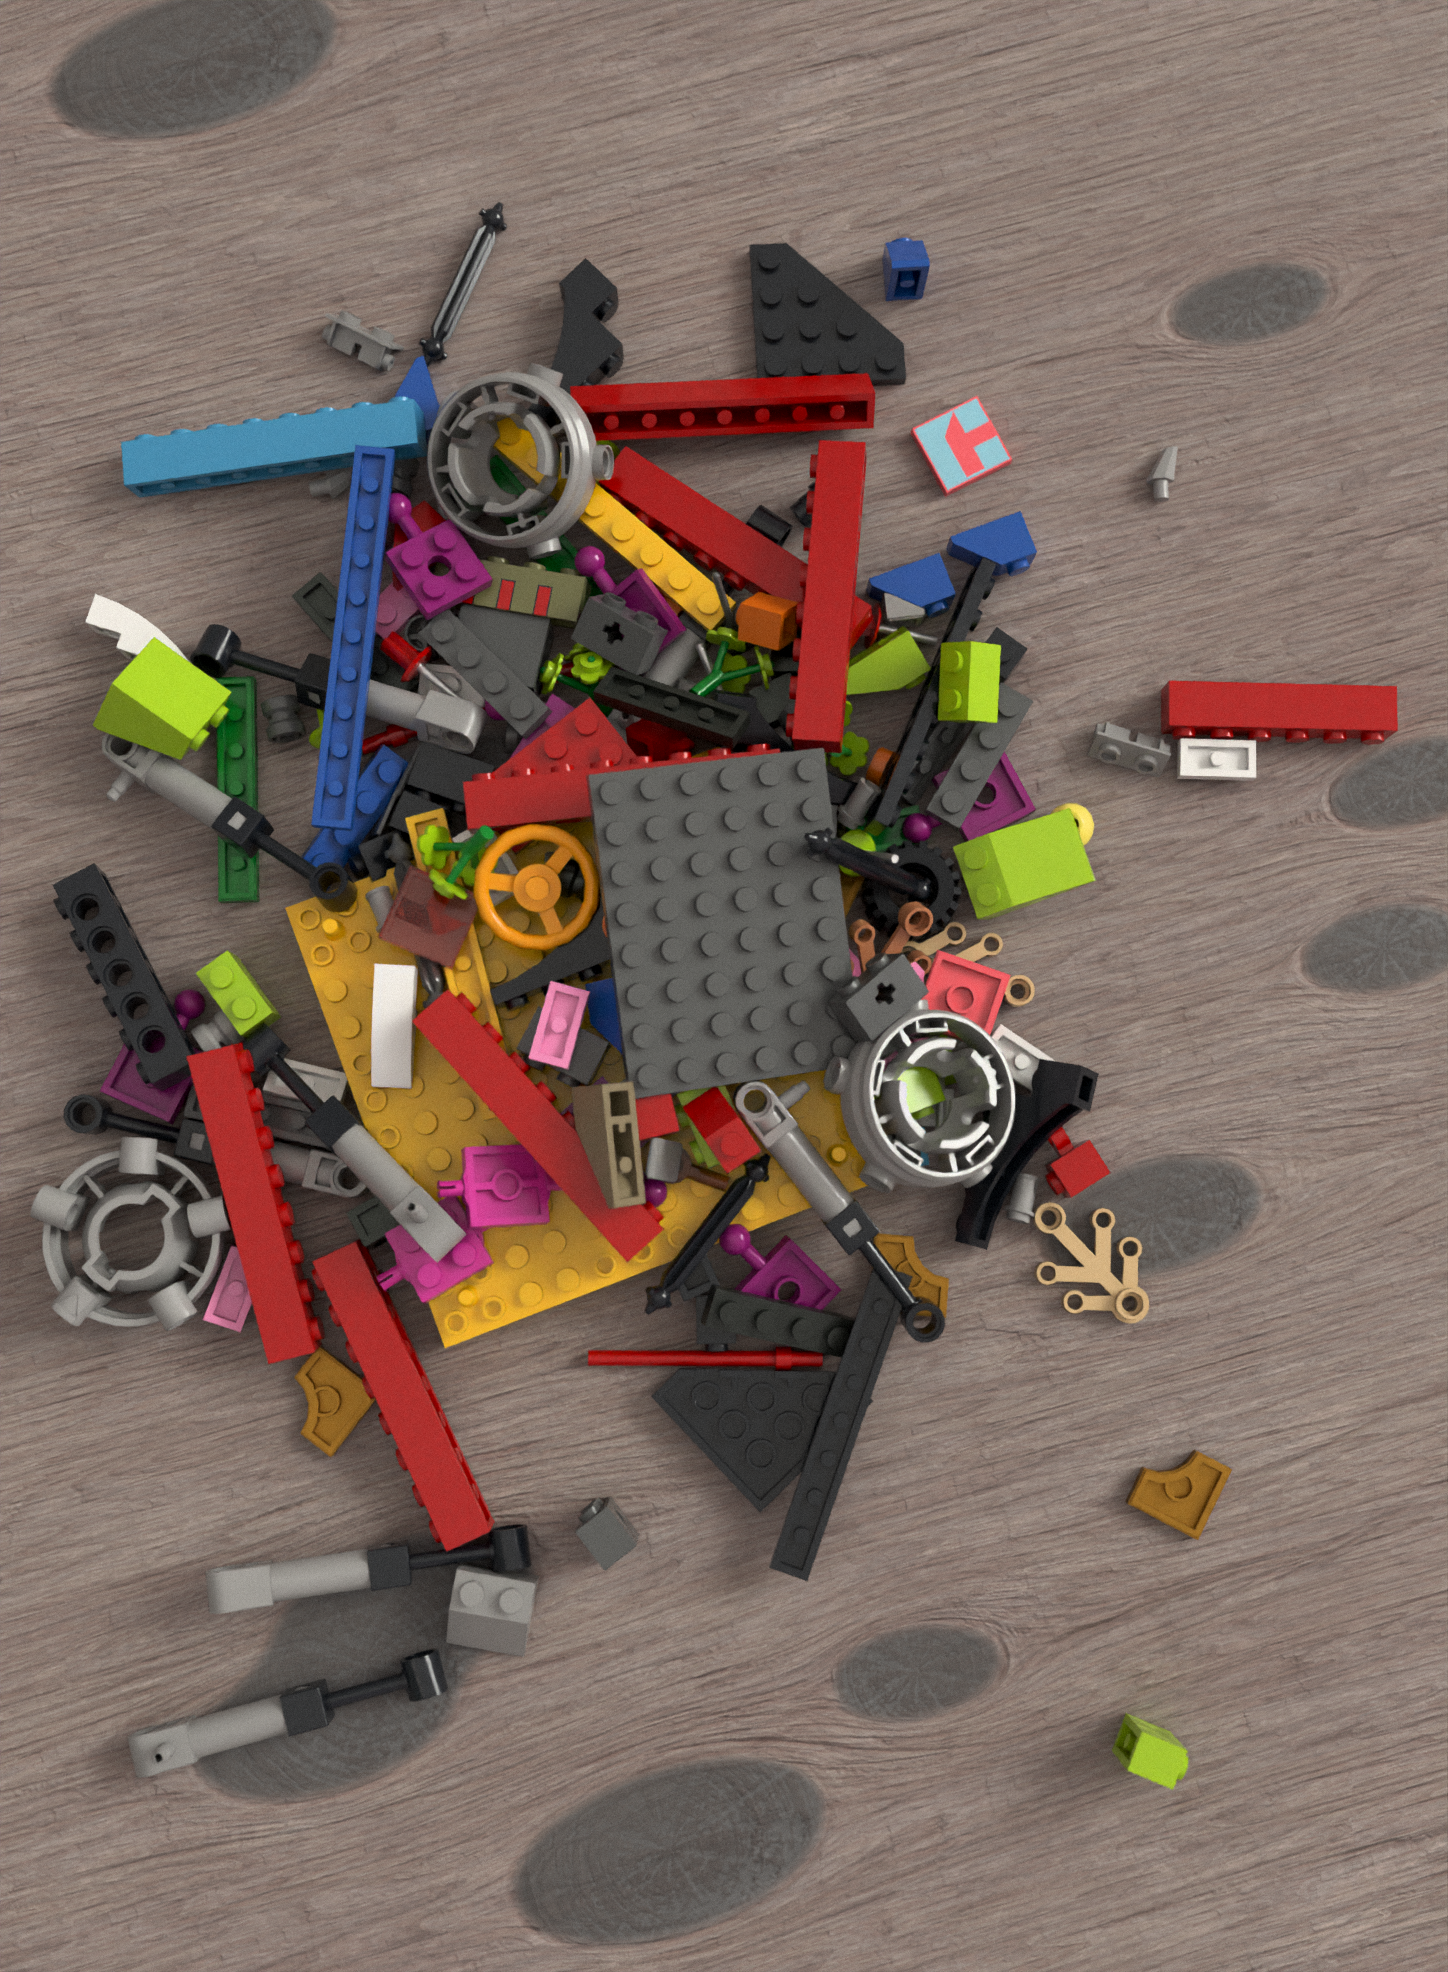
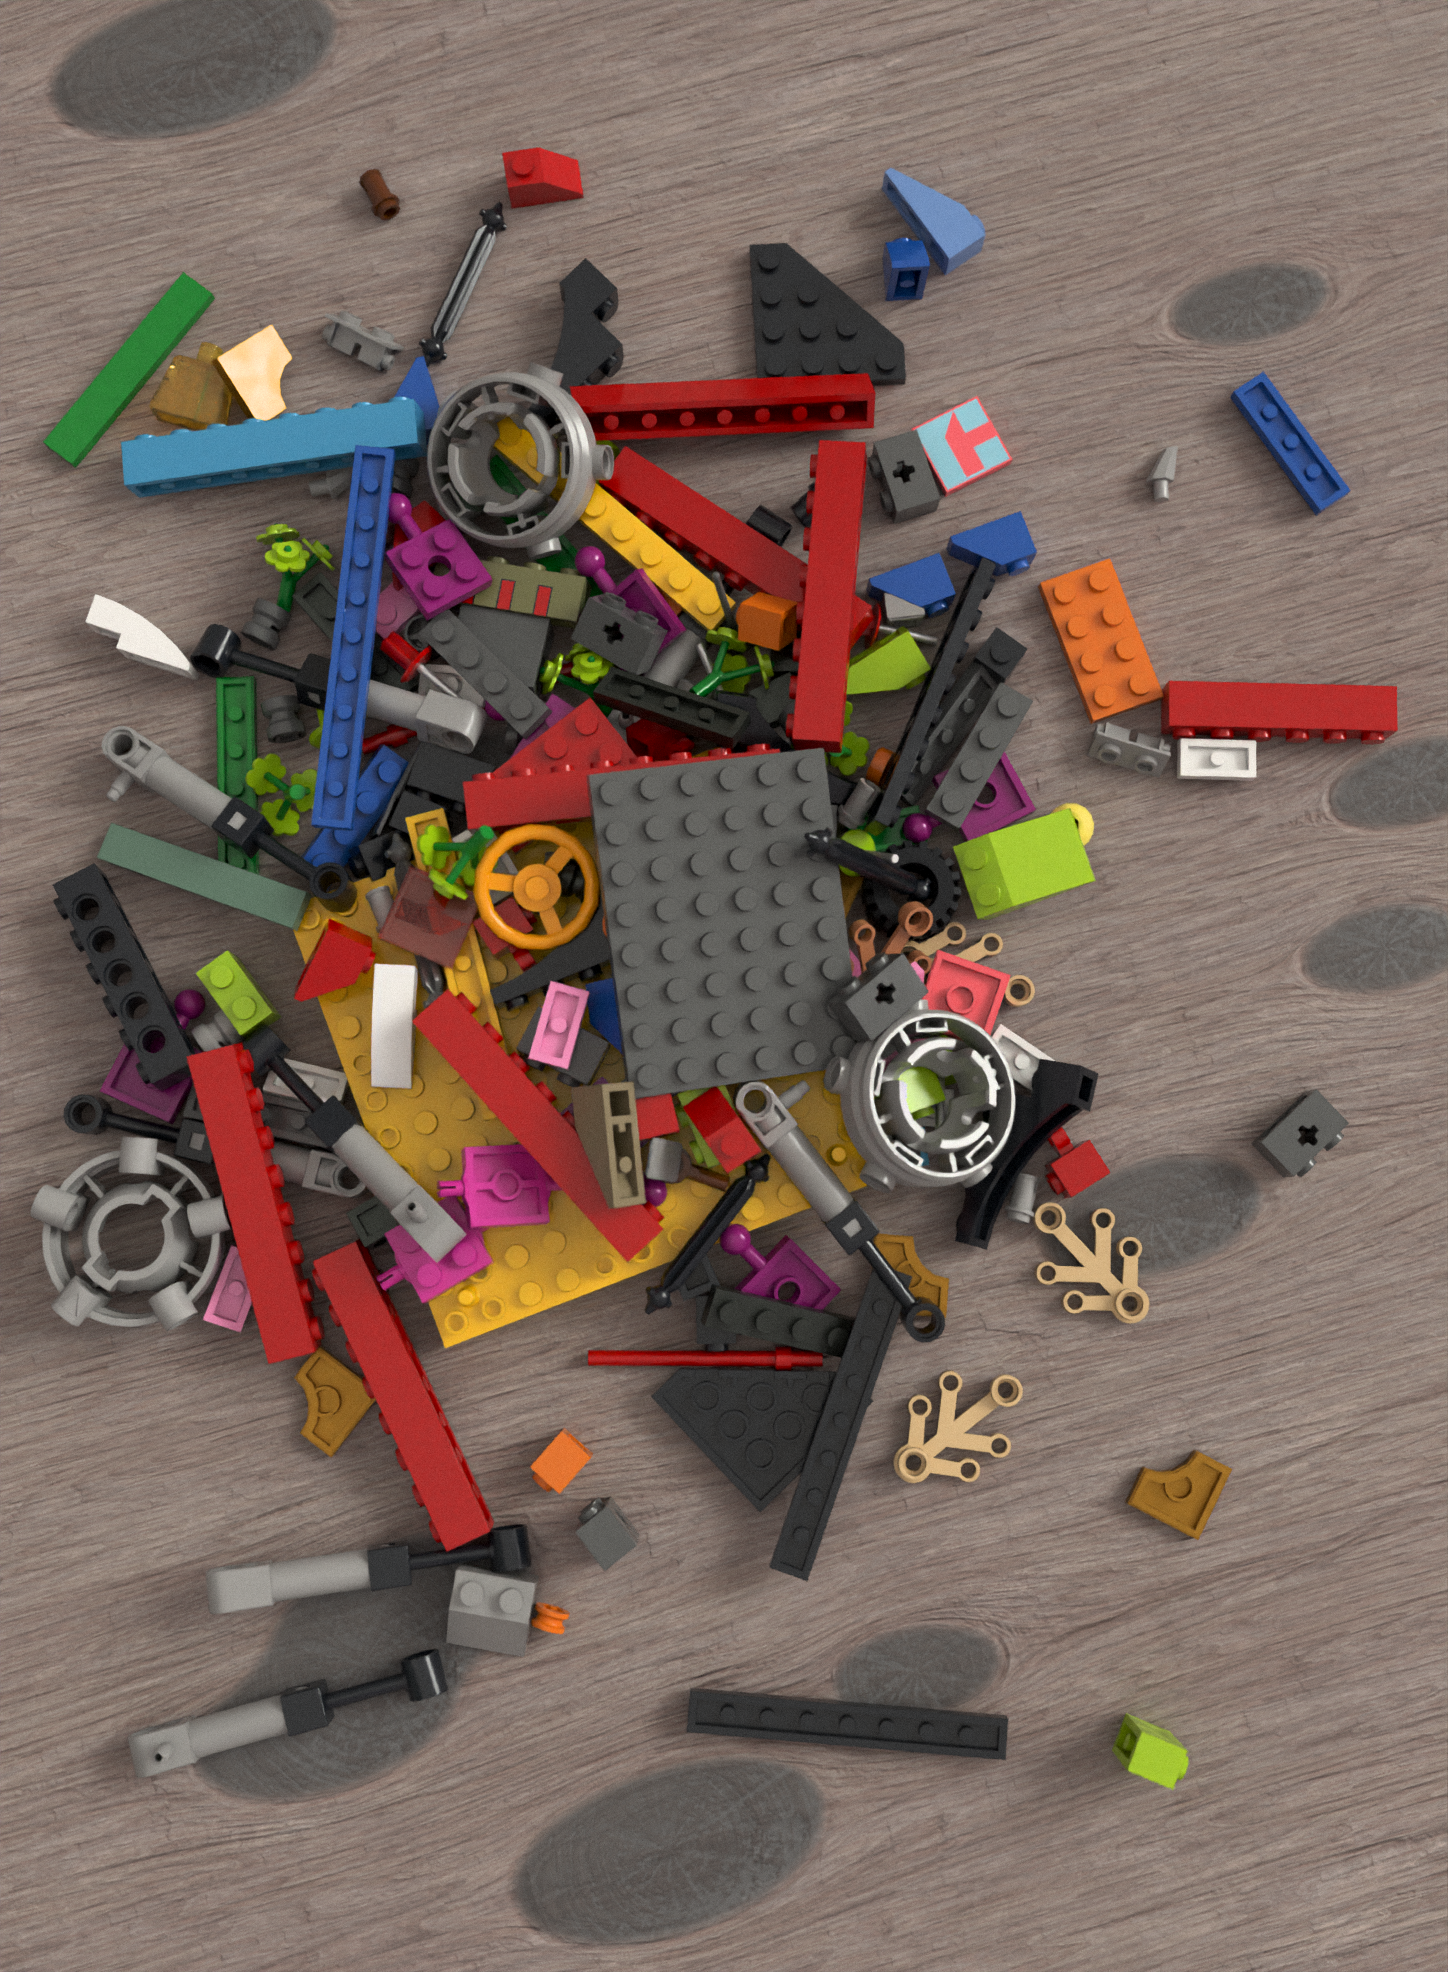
(129, 370): none -> green tile
(163, 703): lime slope -> none
(193, 392): none -> clear yellow torso
(204, 876): none -> sand green tile
(254, 373): none -> tile
(266, 624): none -> dark grey wheel
(267, 777): none -> lime plant
(289, 557): none -> lime plant
(335, 961): none -> red slope
(384, 203): none -> reddish brown pin
(517, 918): none -> red brick
(541, 177): none -> red slope
(550, 1618): none -> orange bush
(560, 1462): none -> orange brick
(847, 1723): none -> black plate
(903, 456): none -> dark grey brick
(937, 220): none -> medium blue slope
(952, 1431): none -> tan plant
(969, 682): lime brick -> none
(1100, 641): none -> orange plate
(1279, 1141): none -> dark grey brick
(1290, 443): none -> blue plate

